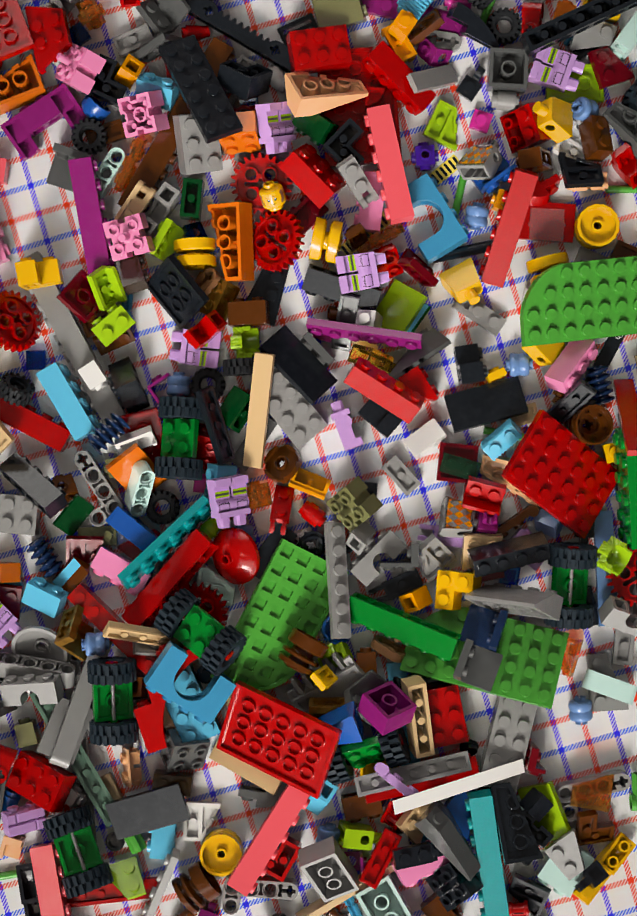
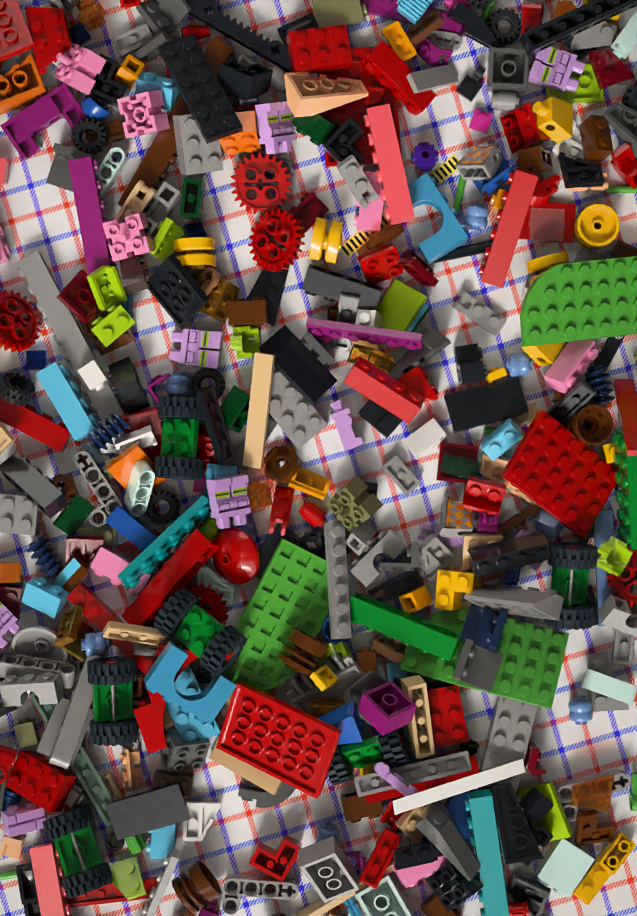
(38, 274): yellow brick -> none
(136, 154): clear orange wing -> none
(205, 330): red brick -> none
(221, 840): yellow wheel -> none
(235, 239): orange wedge -> none
(238, 367): black tyre -> none
(267, 839): coral brick -> none
(272, 196): yellow head -> none
(312, 175): red piece -> none
(317, 805): medium azure slope -> none
(356, 236): reddish brown plate -> none
(357, 835): lime torso -> none
(366, 267): lavender hips -> none
(402, 25): light orange brick -> none
(442, 125): lime wing -> none
(462, 282): yellow torso -> none
(566, 854): light grey wing -> none
(571, 656): clear orange wing -> none
(583, 108): medium blue piece -> none
(593, 876): black plate -> none

